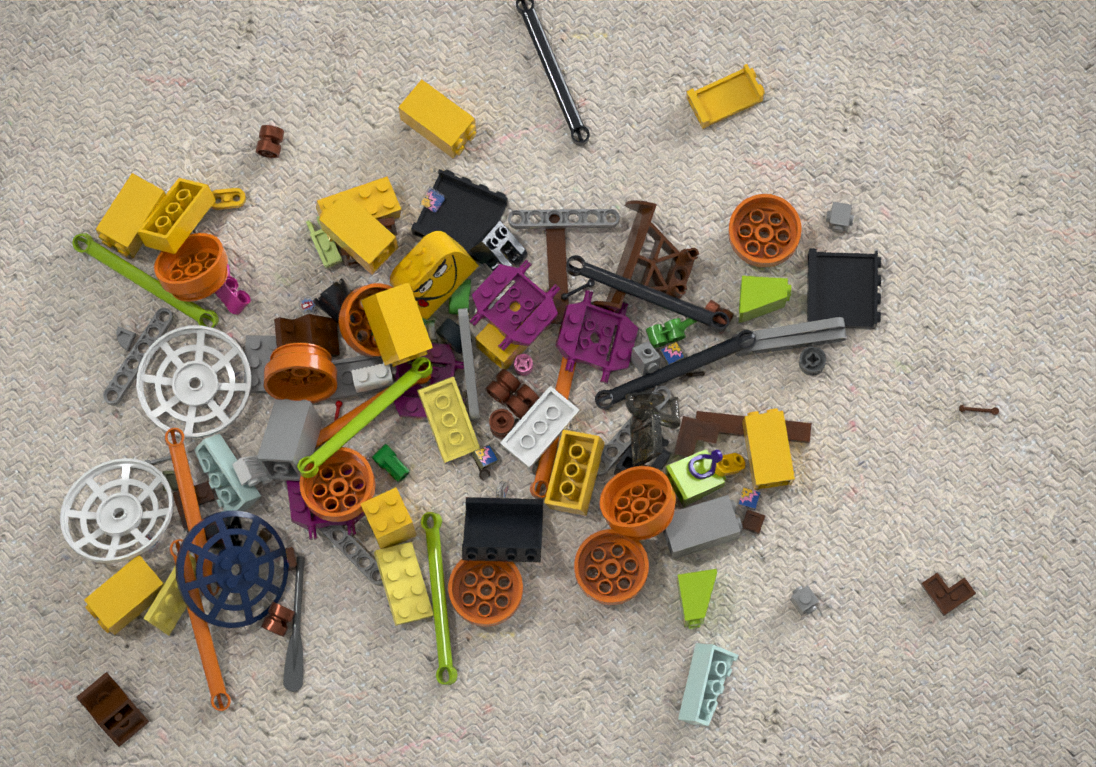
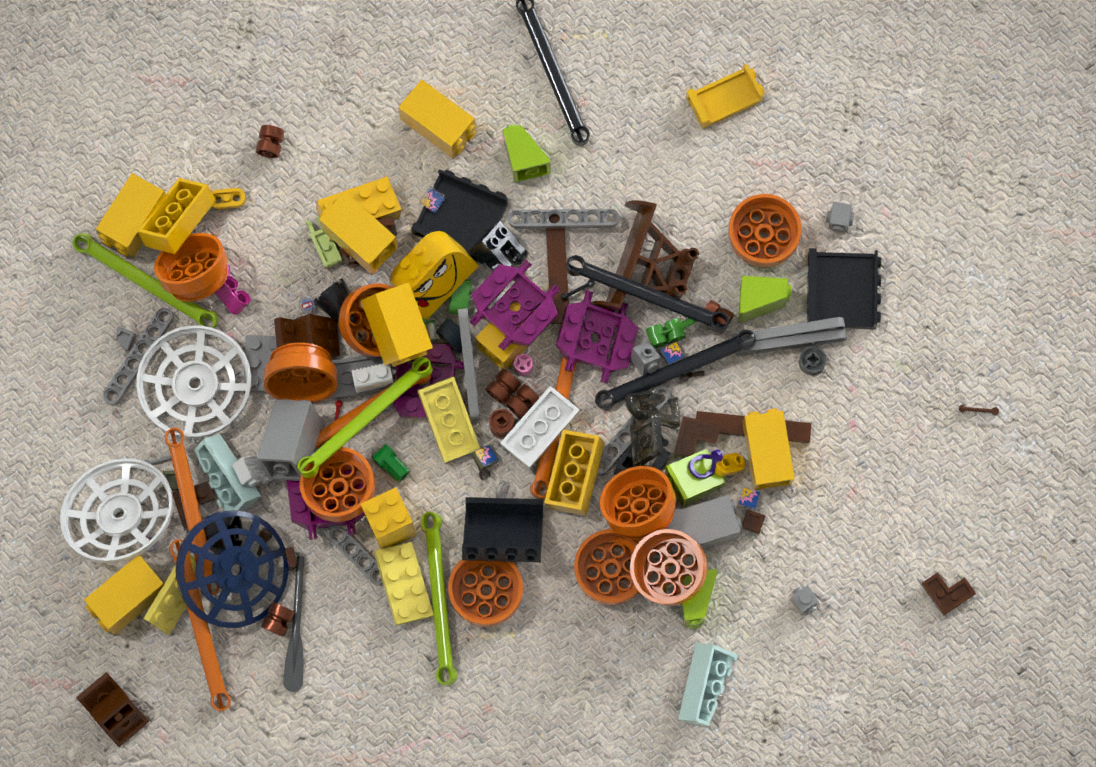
(524, 154): none -> lime slope
(643, 567): none -> orange wheel

